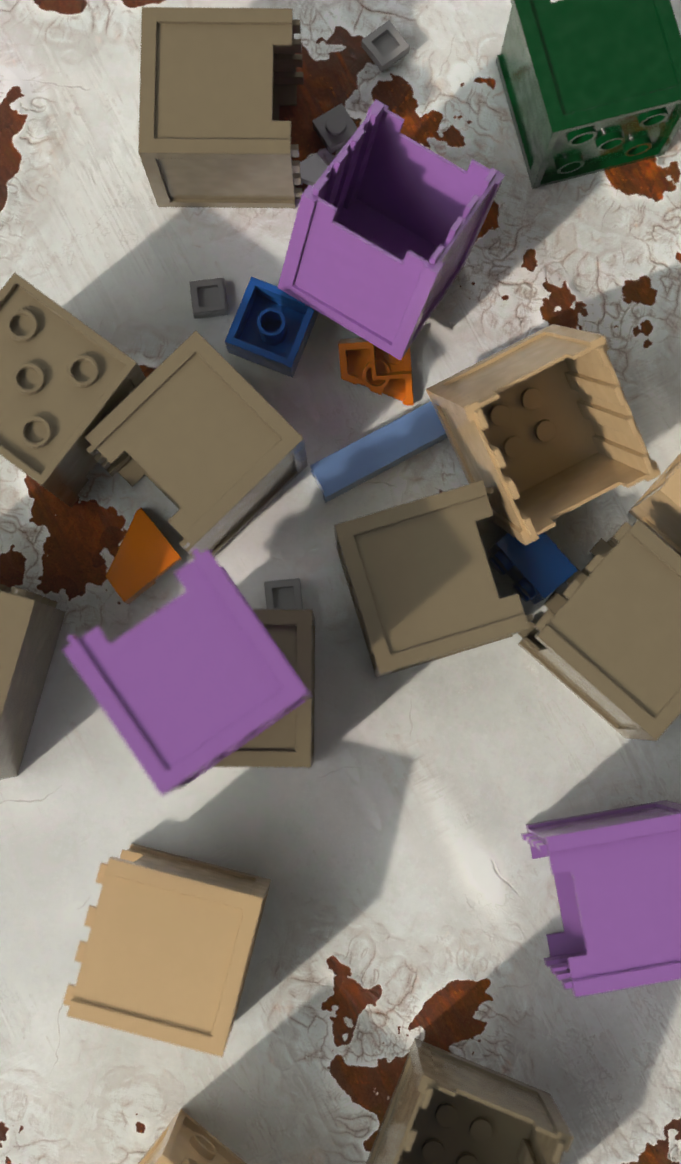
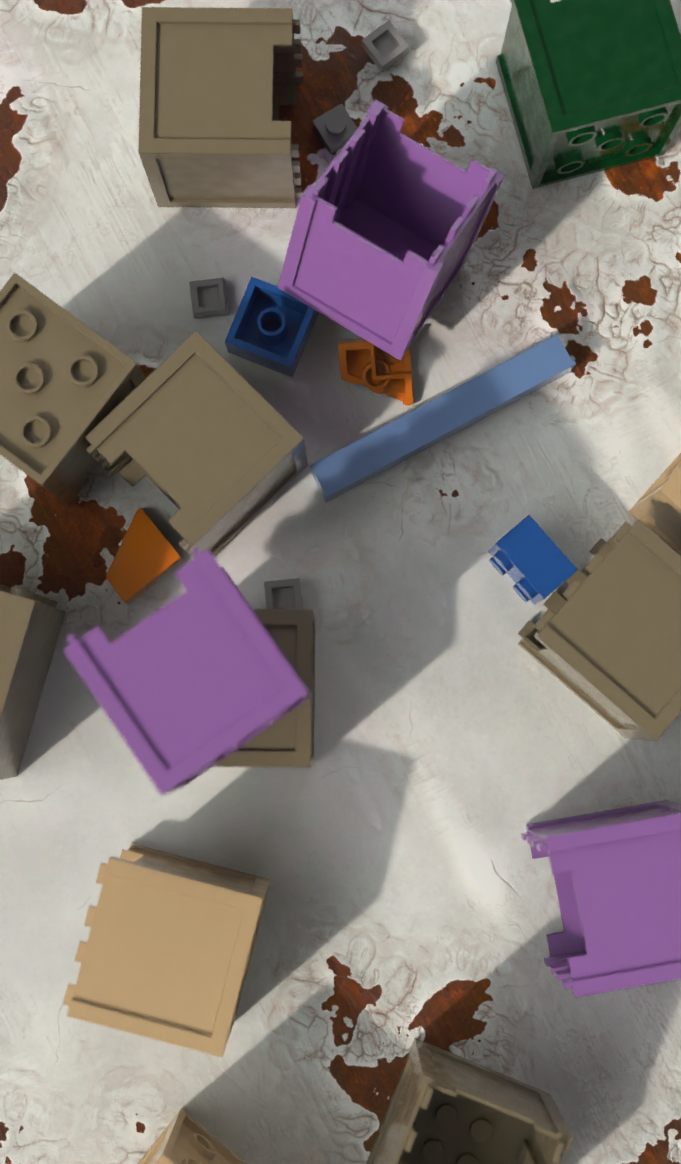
(312, 169): light grey tile -> none
(425, 580): dark tan container -> none
(543, 428): tan container -> none

